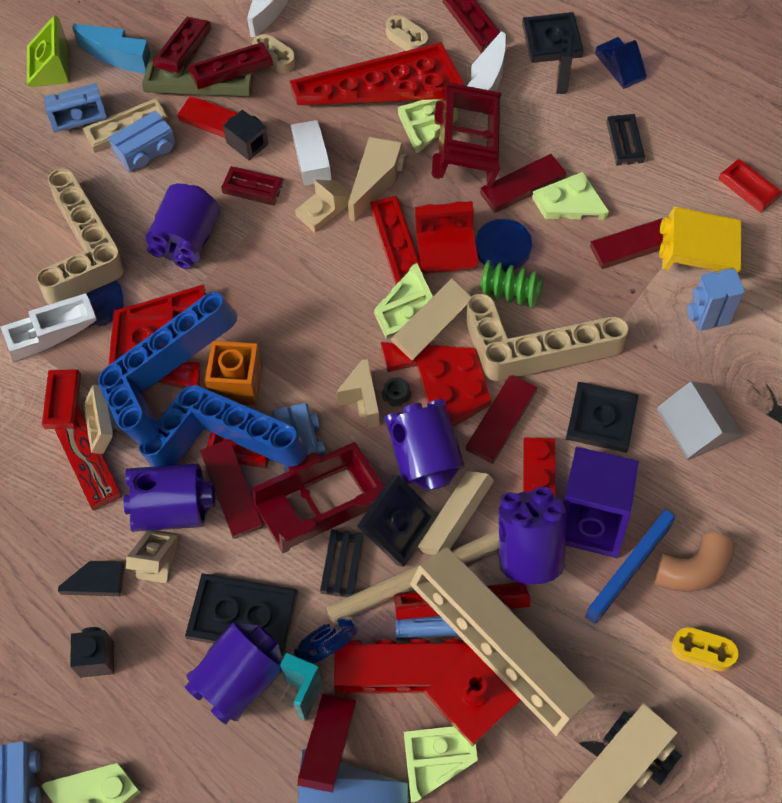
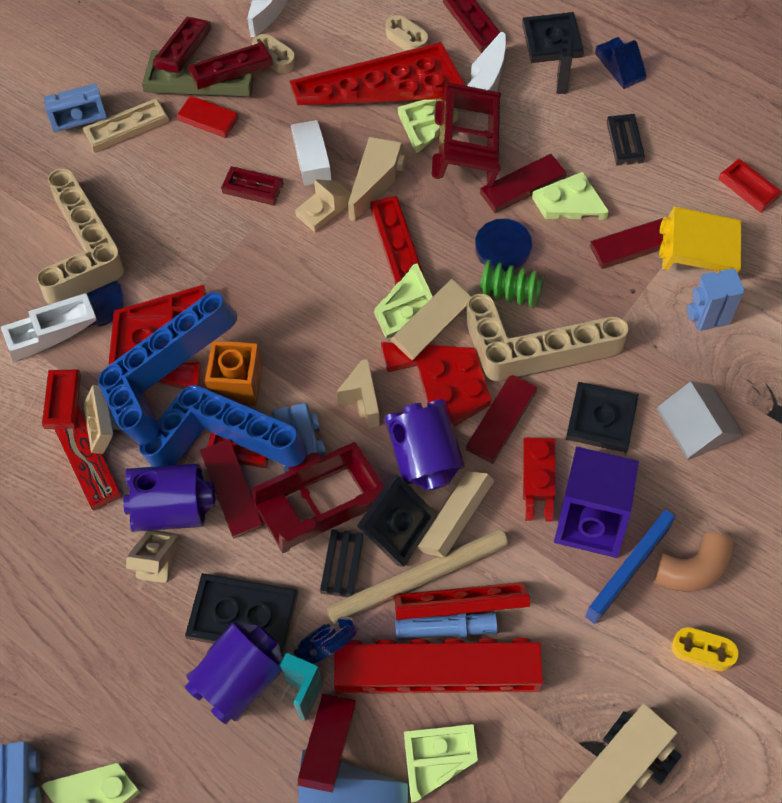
(48, 56): lime slope -> none
(92, 652): black brick -> none
(95, 579): black tile -> none
(113, 47): dark azure slope -> none
(142, 141): medium blue brick -> none
(182, 224): dark purple cylinder -> none
(245, 134): black brick -> none
(399, 385): pearl dark grey plate -> none
(446, 237): red bracket -> none
(472, 697): red tile -> none
(502, 640): tan brick -> none
(532, 536): dark purple cylinder -> none

